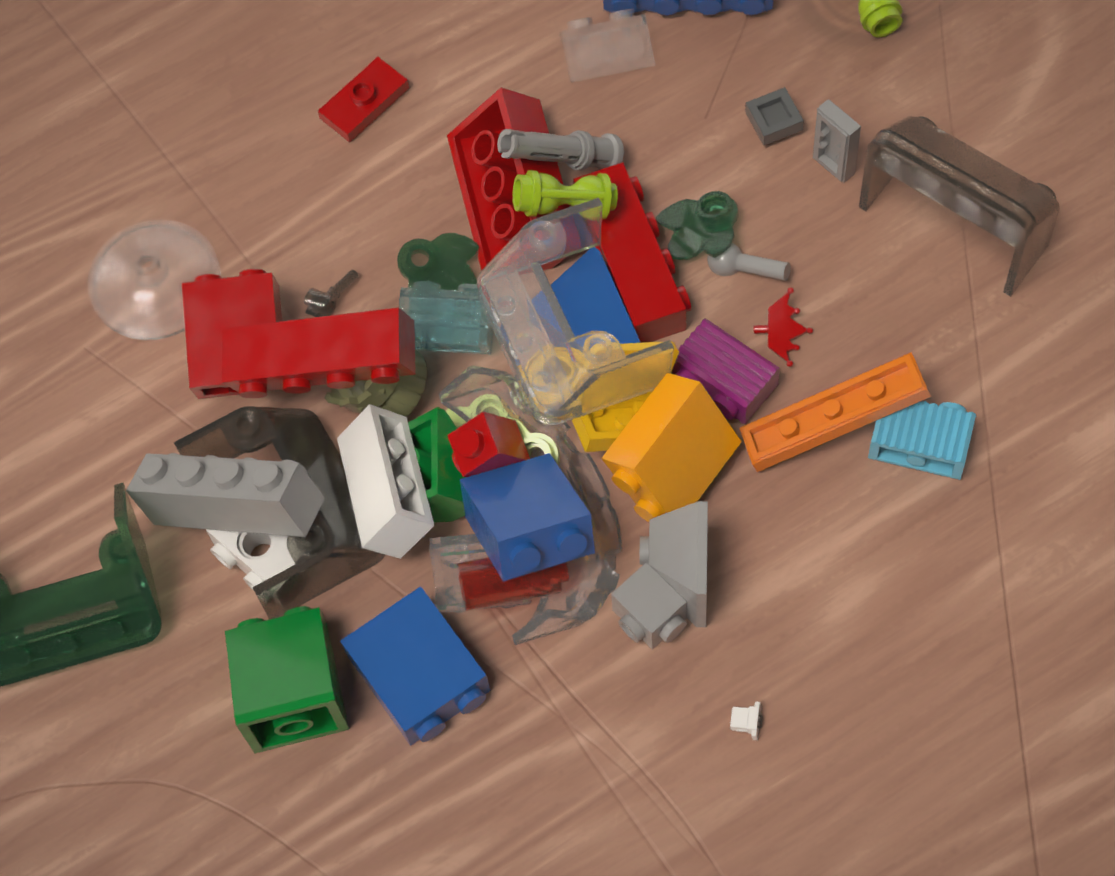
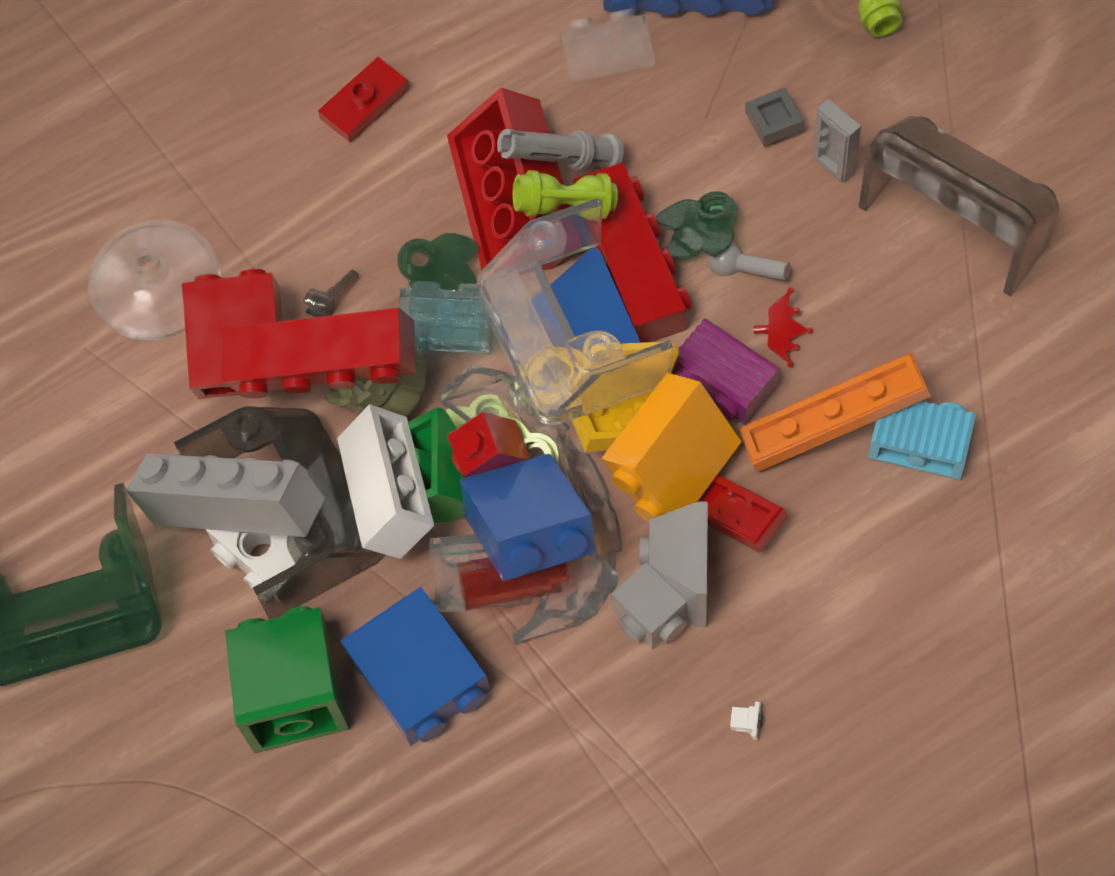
(742, 513): none -> red plate

